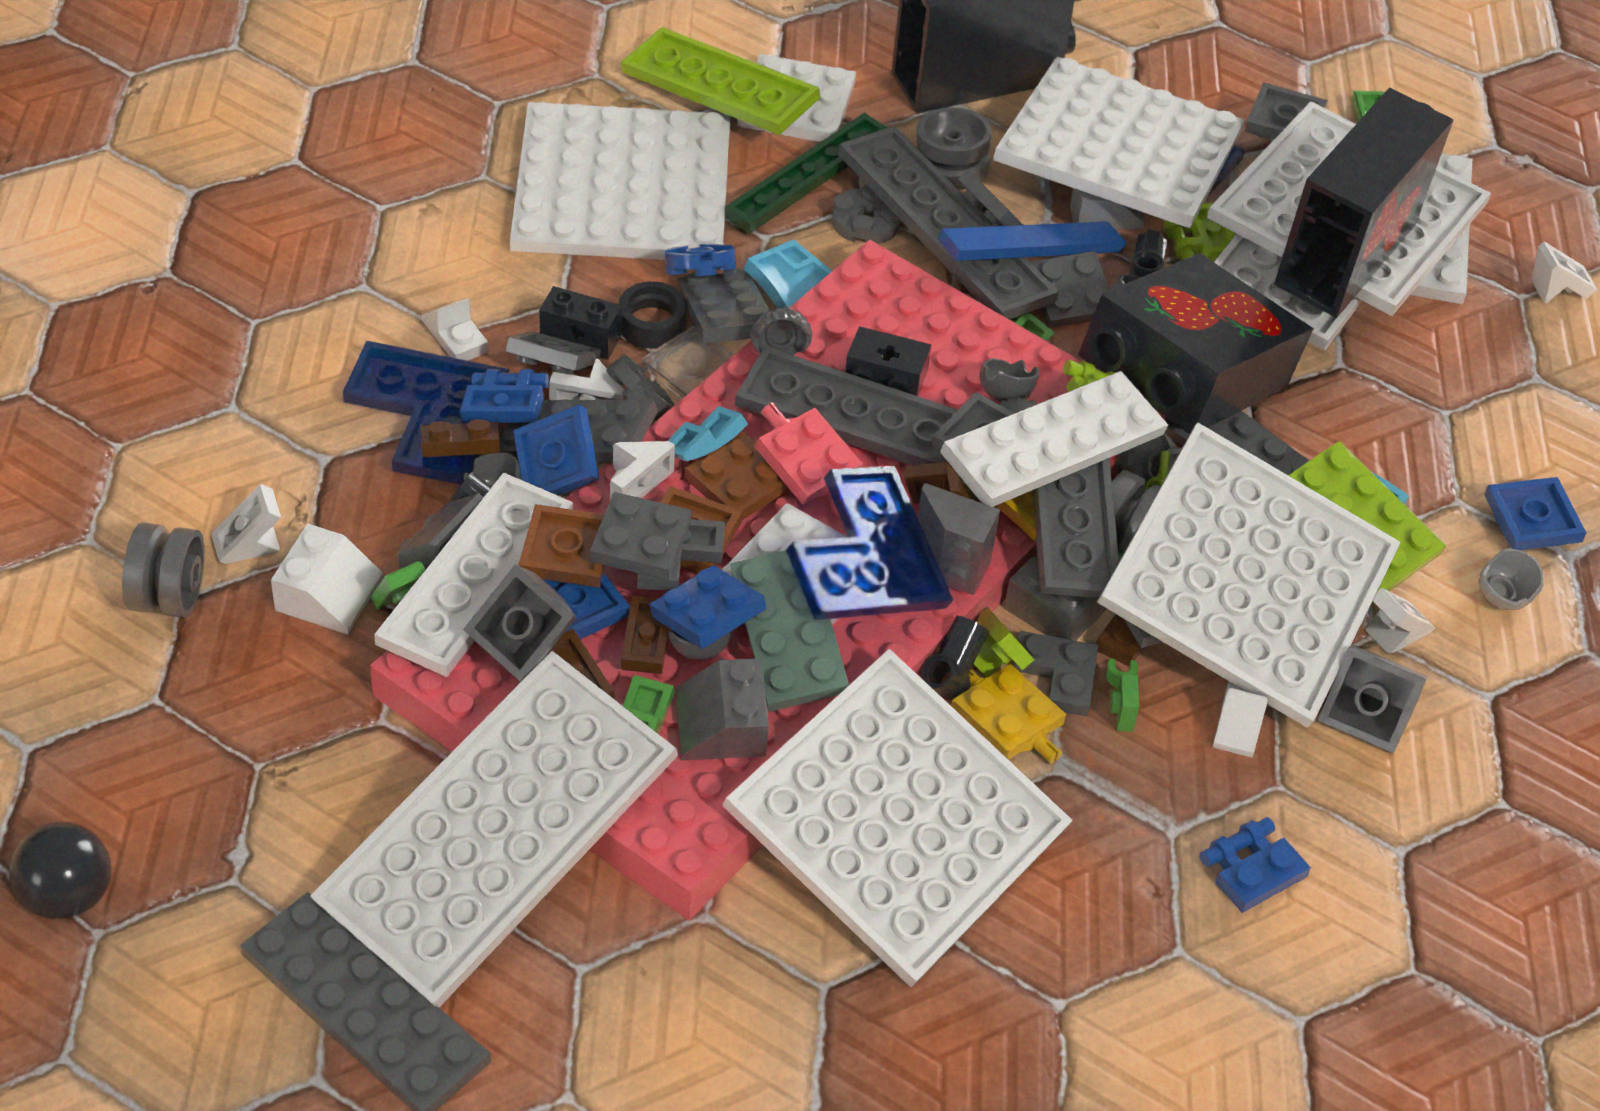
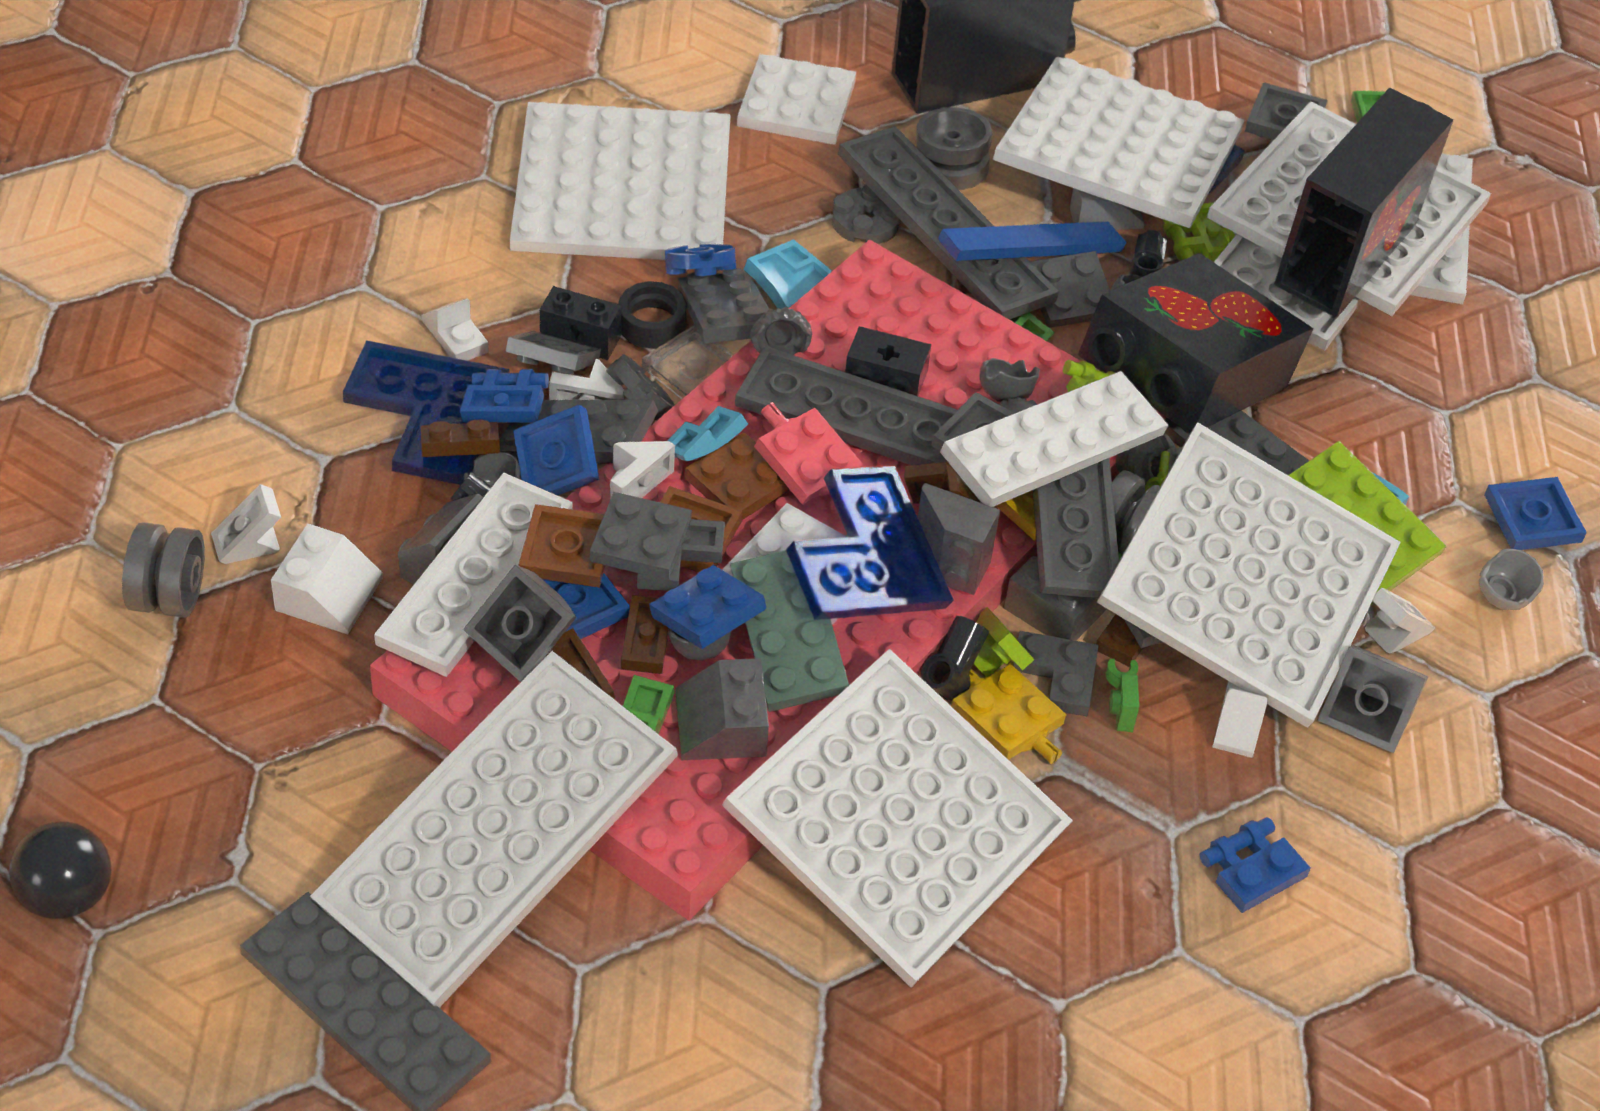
(397, 585): bright green plate -> none
(721, 80): lime plate -> none
(797, 177): dark green plate -> none
(986, 202): dark grey plate -> none
(1556, 272): white slope -> none

